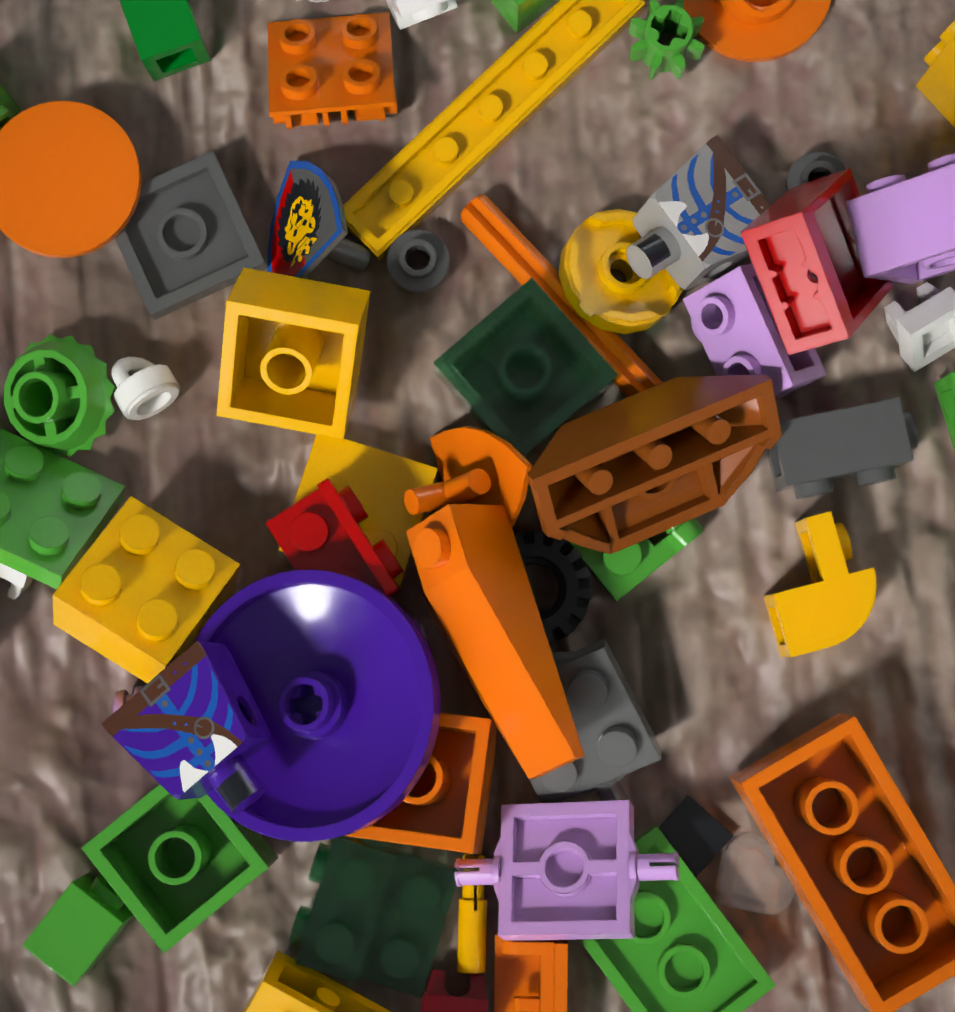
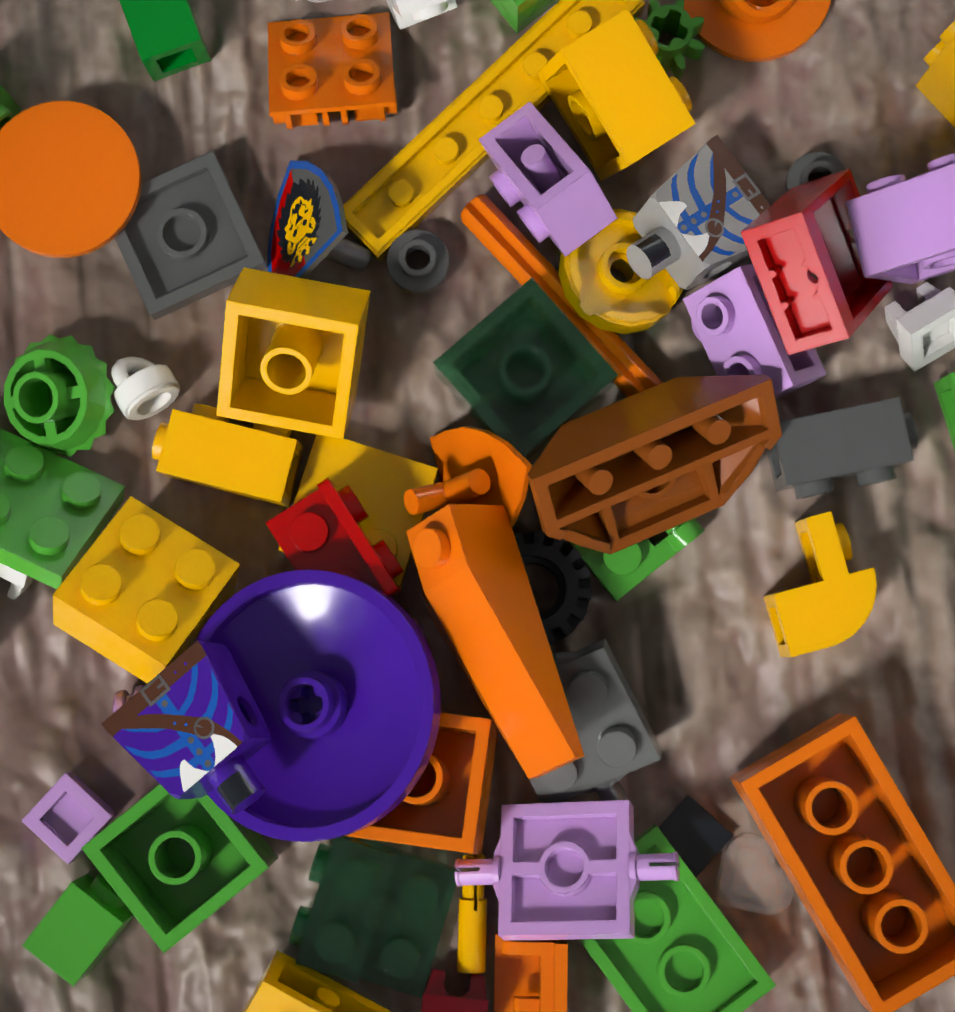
(69, 817): none -> lavender tile
(228, 456): none -> yellow brick
(548, 179): none -> lavender brick
(616, 94): none -> yellow brick

